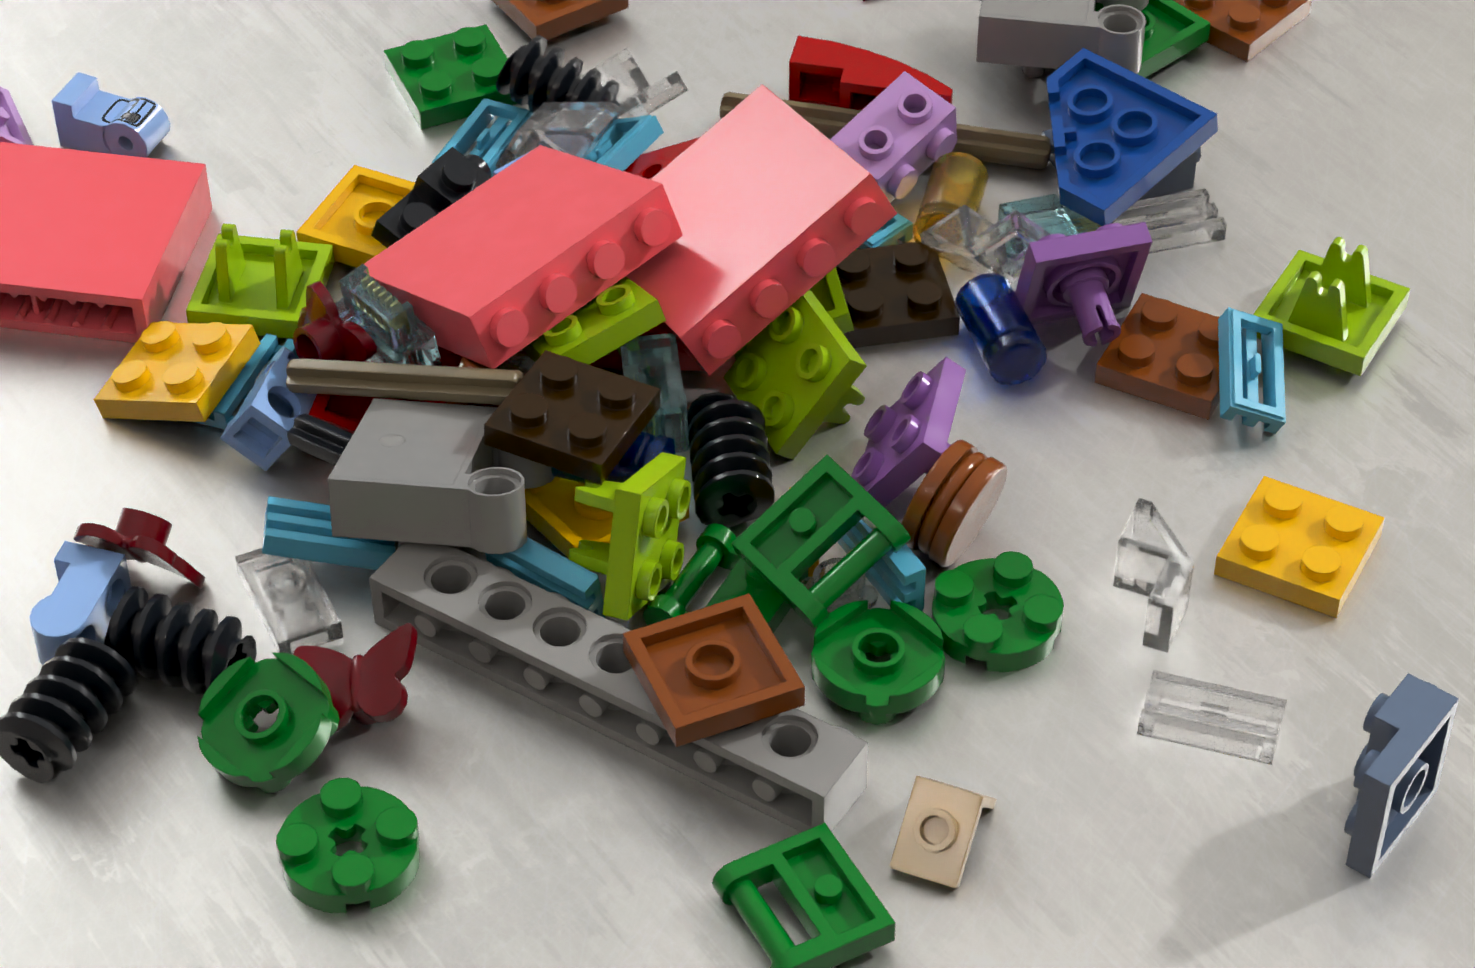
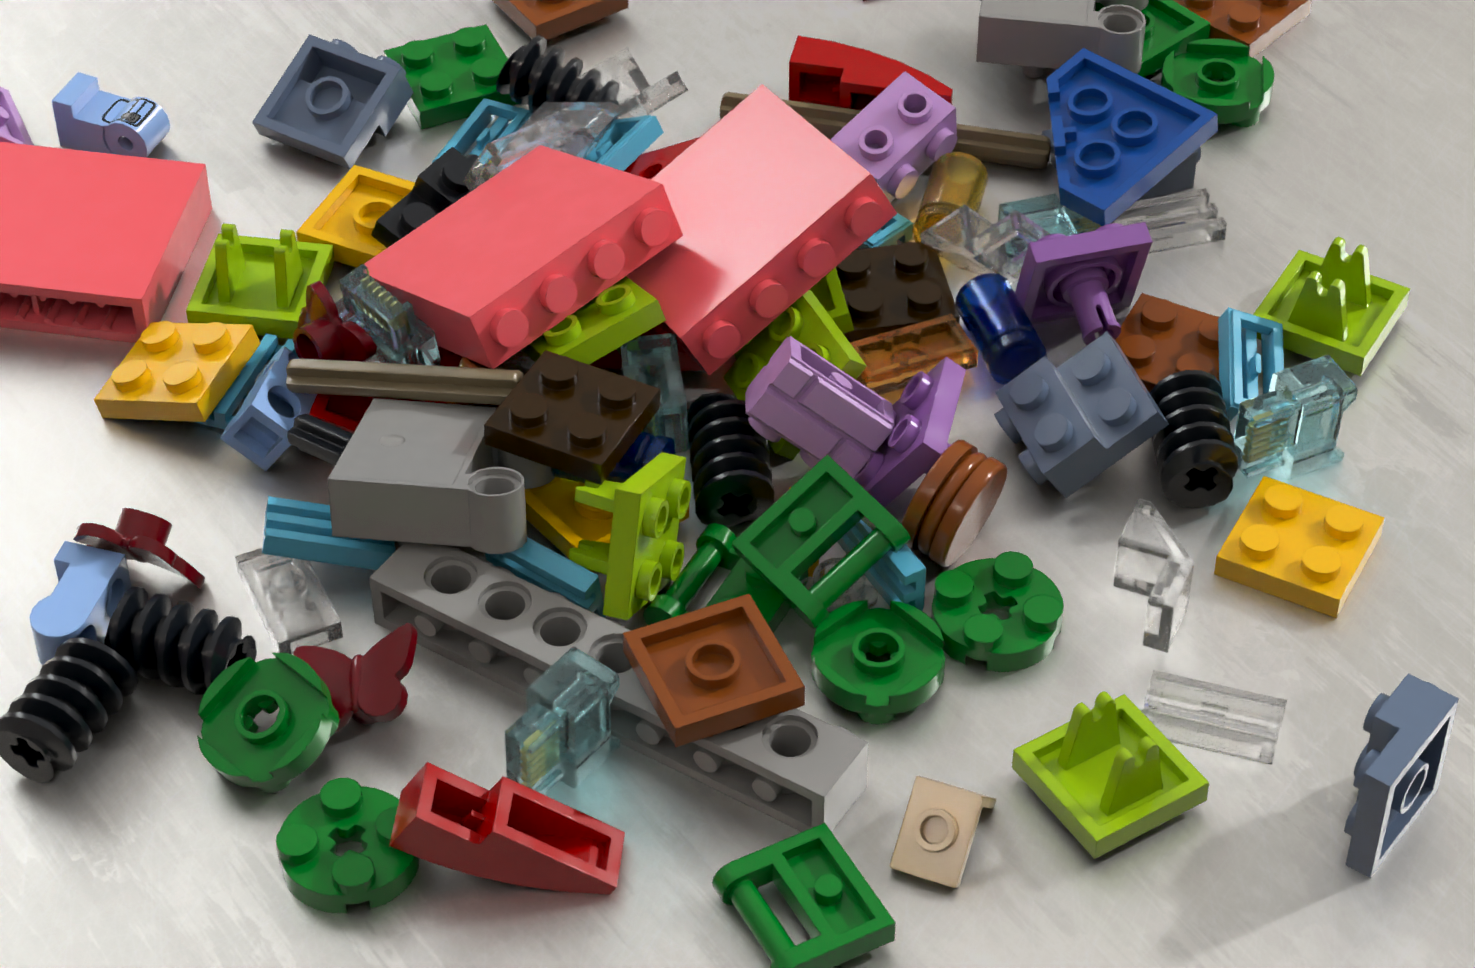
(334, 101): none -> sand blue plate
(505, 834): none -> red slope
(510, 148): none -> clear tile
(565, 724): none -> clear light blue piece
(817, 408): none -> lavender brick
(903, 352): none -> clear orange plate
(1078, 415): none -> sand blue plate
(1109, 774): none -> lime plate
(1197, 446): none -> black piece
(1244, 85): none -> green plate
(1295, 421): none -> clear light blue piece

